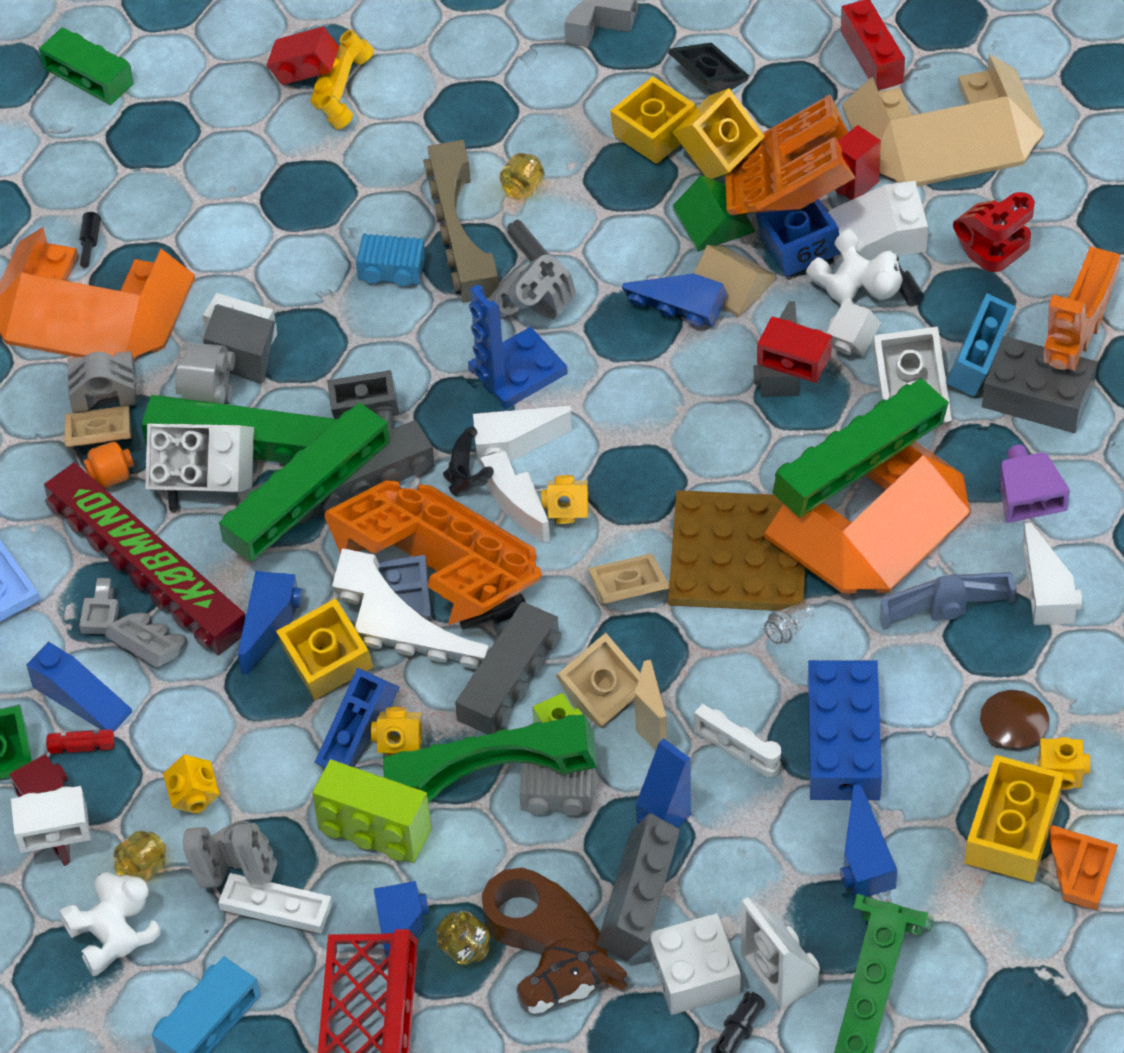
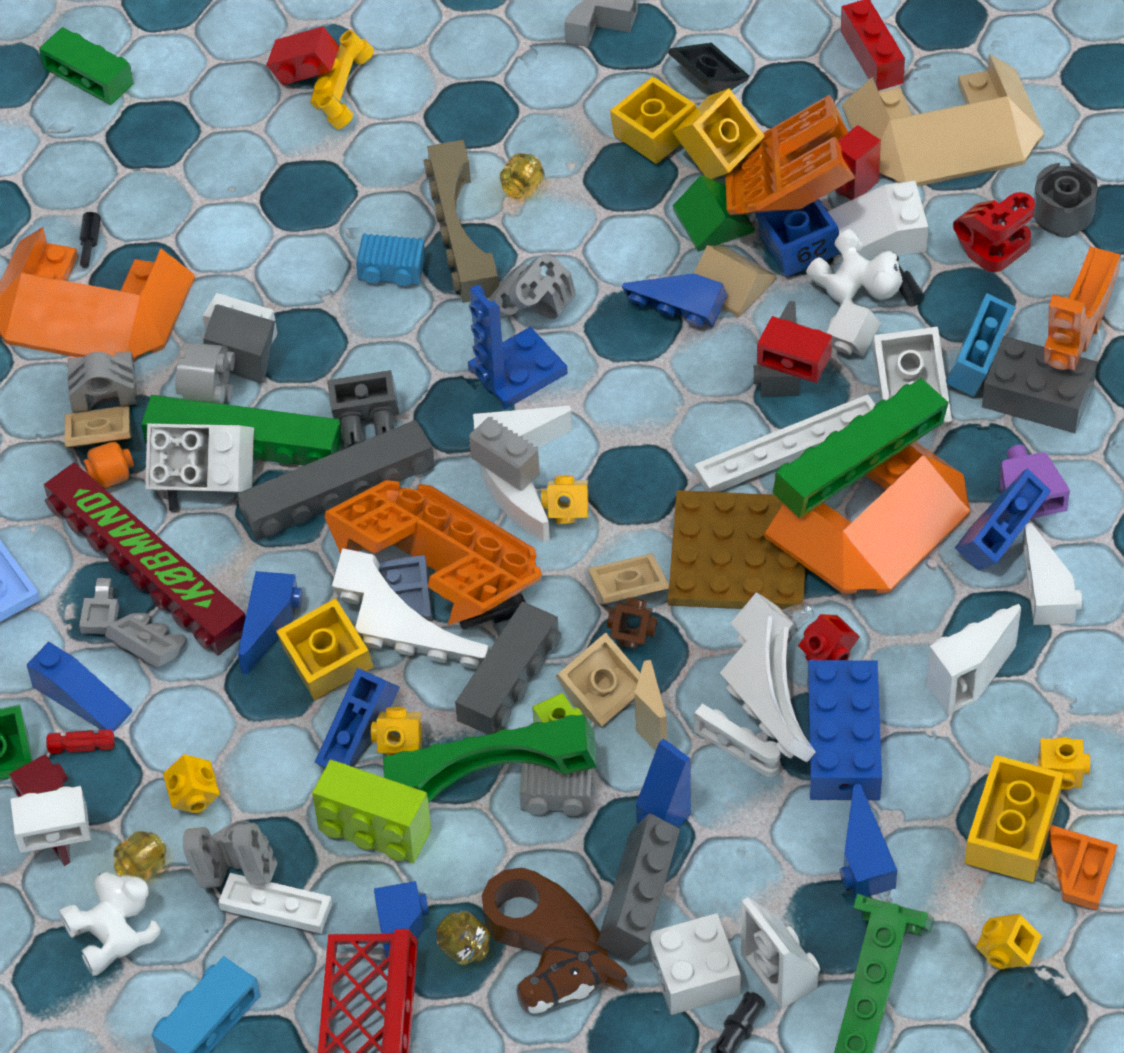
(304, 482): green brick -> none
(458, 470): black helmet -> none
(504, 453): none -> light grey brick
(526, 242): dark grey axle -> none
(622, 631): none -> reddish brown brick
(760, 674): none -> white arch
(776, 448): none -> white plate
(828, 639): none -> red brick
(947, 596): sand blue plate -> none
(969, 660): none -> white slope
(1003, 521): none -> blue slope
(1008, 941): none -> yellow brick
(1014, 719): reddish brown dish -> none
(1065, 198): none -> dark grey brick

